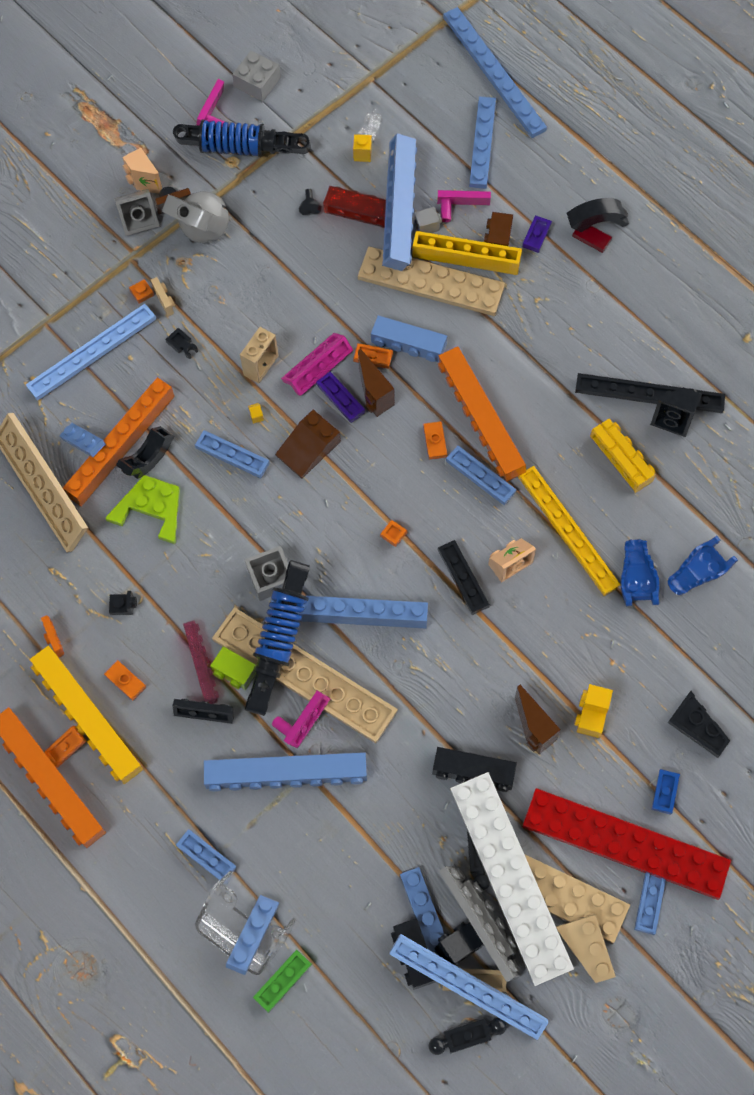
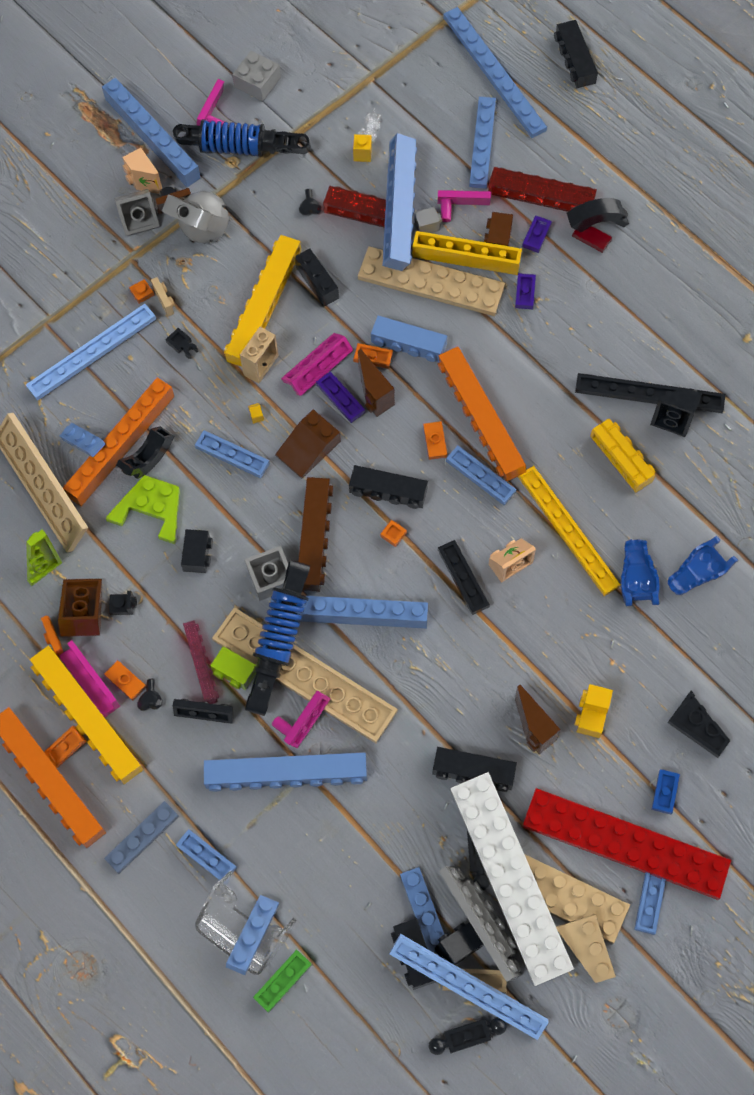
(40, 557): none -> lime wing
(80, 607): none -> reddish brown slope
(89, 680): none -> dark pink fence
(141, 837): none -> sand blue plate
(149, 698): none -> black rock
(151, 132): none -> medium blue brick
(196, 550): none -> black brick
(264, 296): none -> yellow brick
(314, 530): none -> reddish brown brick
(317, 277): none -> black brick
(388, 487): none -> black brick
(525, 291): none -> dark purple plate
(538, 190): none -> clear red brick
(576, 54): none -> black brick

